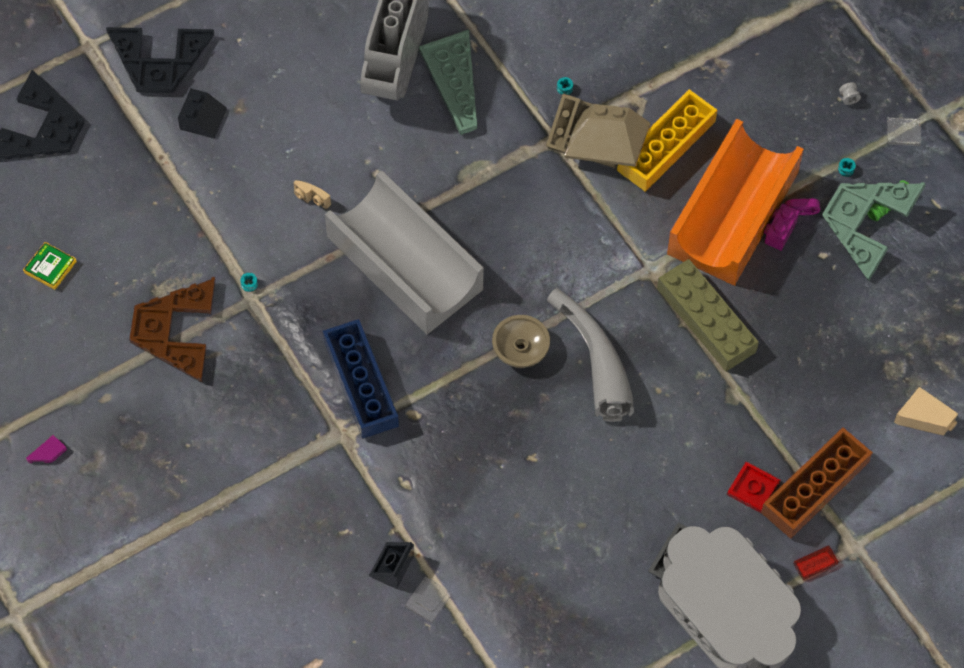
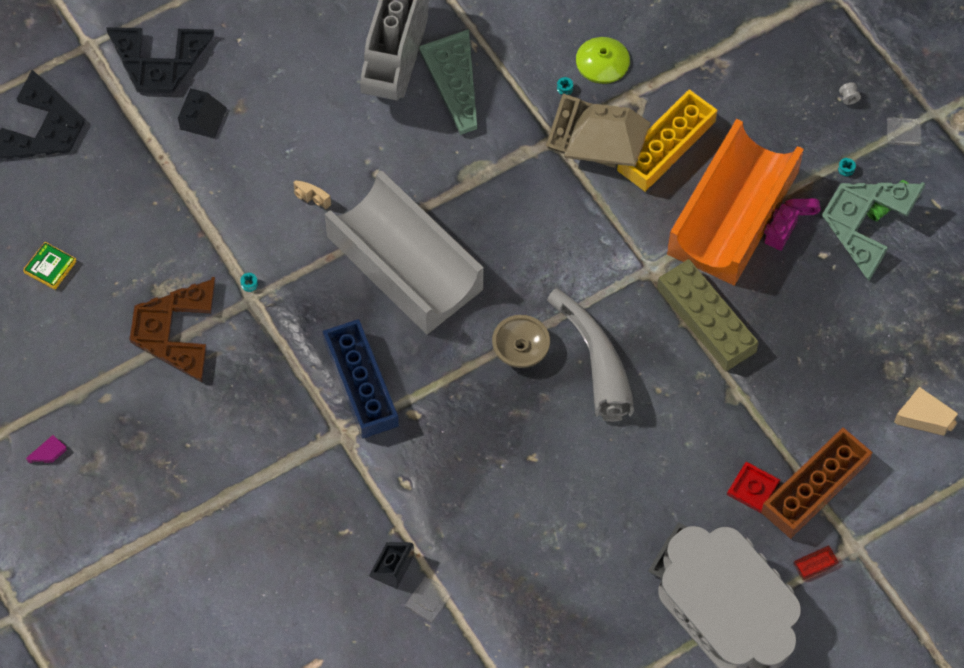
(602, 67): none -> lime dish

